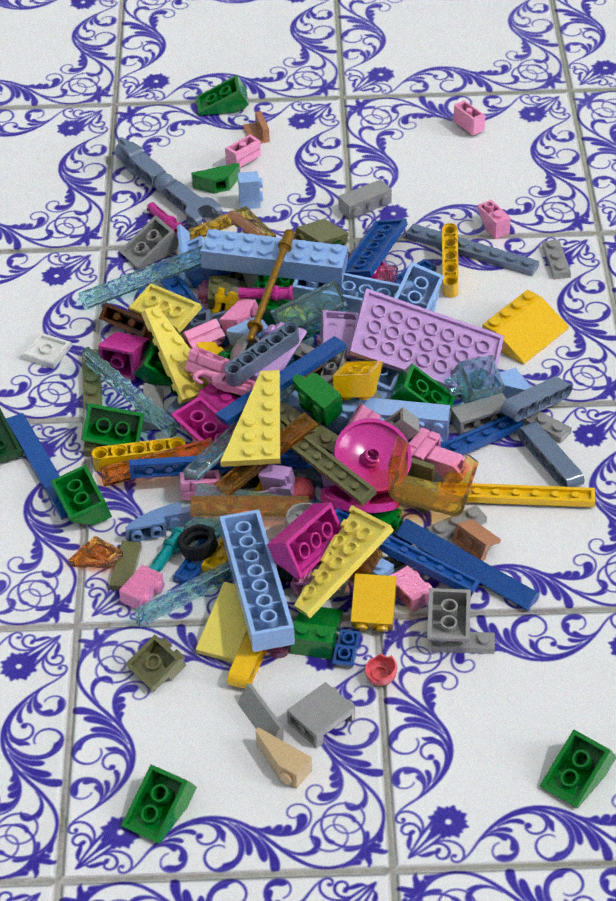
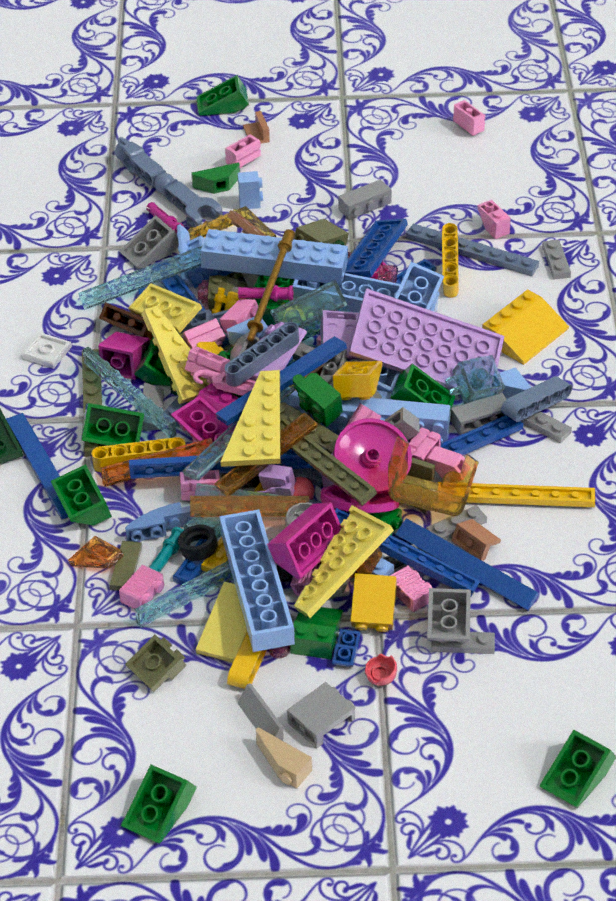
(550, 455): sand blue beam -> none

